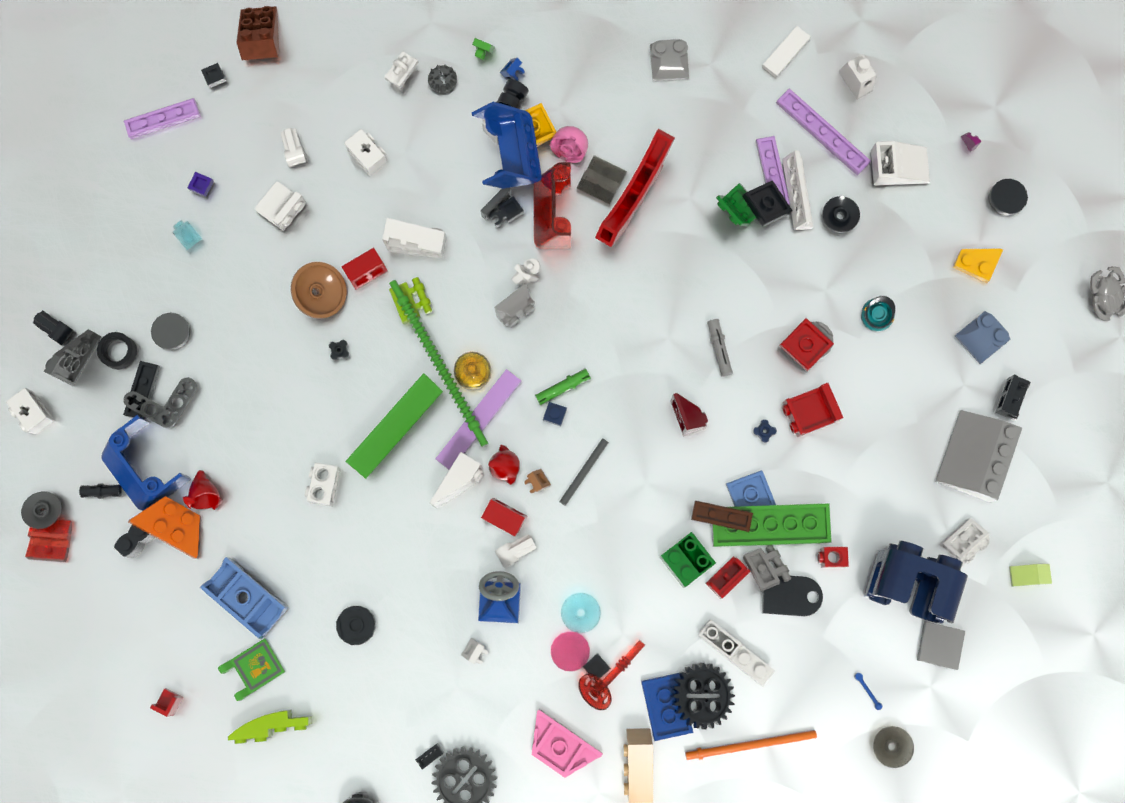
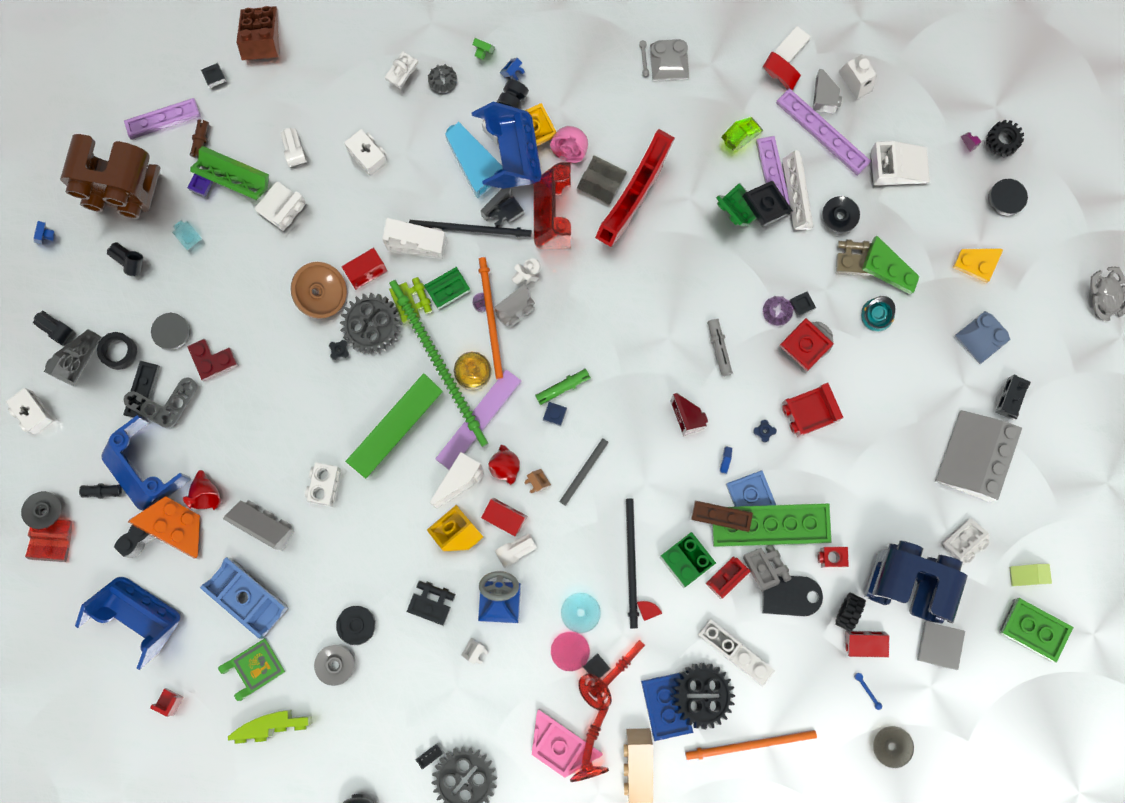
(42, 233): none -> blue tile
(118, 182): none -> reddish brown piece
(128, 259): none -> black piece
(136, 610): none -> blue windscreen
(199, 137): none -> reddish brown pin
(211, 364): none -> dark red plate
(233, 171): none -> bright green fence
(260, 524): none -> light grey slope
(324, 661): none -> light grey dish
(357, 315): none -> dark grey gear
(430, 609): none -> black plate
(447, 288): none -> green plate
(454, 531): none -> yellow slope
(472, 157): none -> medium azure slope
(474, 228): none -> black bar
(479, 302): none -> clear purple tile
(484, 270): none -> orange bar
(588, 770): none -> clear red dish
(633, 614): none -> black bar
(645, 72): none -> light grey hinge
(648, 610): none -> red tile
(727, 455): none -> blue tile
(741, 133): none -> clear neon green slope
(769, 313): none -> clear purple gear
(781, 69): none -> red slope
(802, 304): none -> black plate
(826, 94): none -> light grey slope
(850, 612): none -> black tyre
(852, 263): none -> dark tan plate
(867, 643): none -> red hinge
(889, 267): none -> bright green wing
(1012, 131): none -> black tyre
(1036, 630): none -> bright green plate

